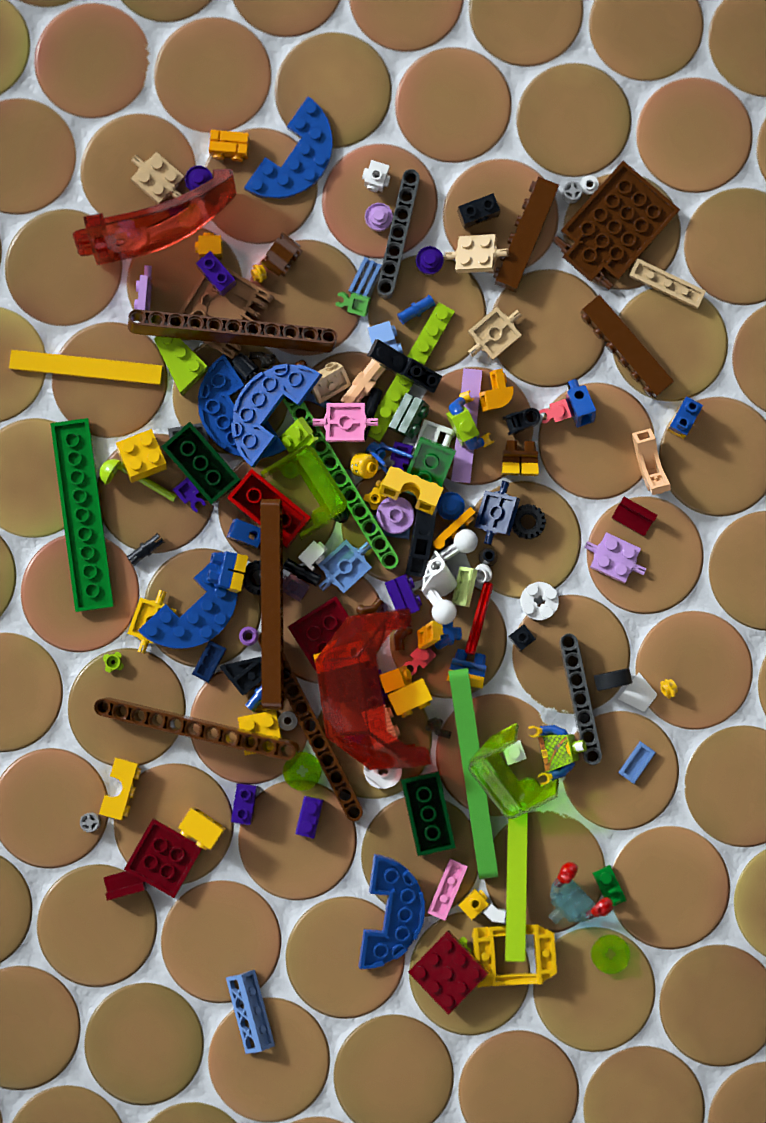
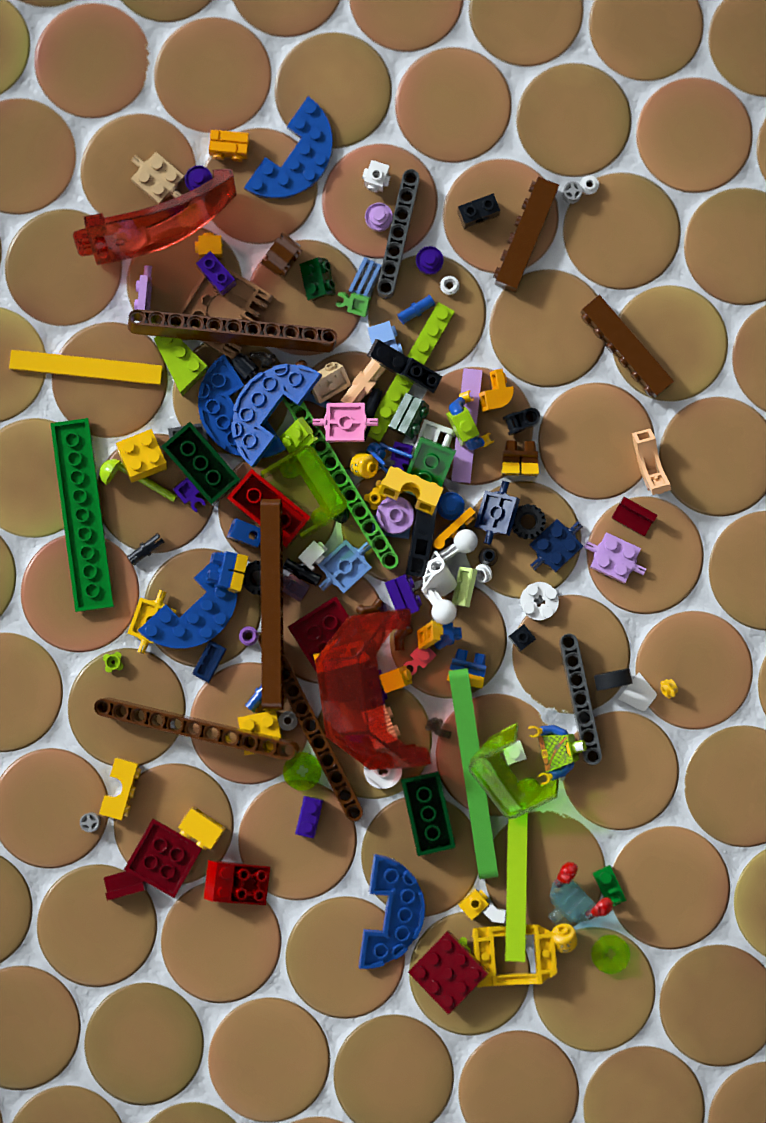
(236, 883): none -> red slope
(244, 674): black wing -> none
(244, 803): dark purple brick -> none
(253, 1011): medium blue fence -> none
(258, 273): yellow plate -> none
(317, 278): none -> dark green bracket
(410, 697): yellow brick -> none
(447, 889): bright pink plate -> none
(449, 279): none -> white plate
(476, 253): plate -> none
(479, 618): red axle -> none
(494, 333): tan plate -> none
(556, 545): none -> dark blue plate
(559, 411): coral plate -> none
(564, 938): none -> yellow head
(581, 403): blue torso -> none
(615, 225): reddish brown plate -> none
(636, 762): medium blue tile -> none
(667, 283): tan plate -> none
(685, 417): blue hips -> none

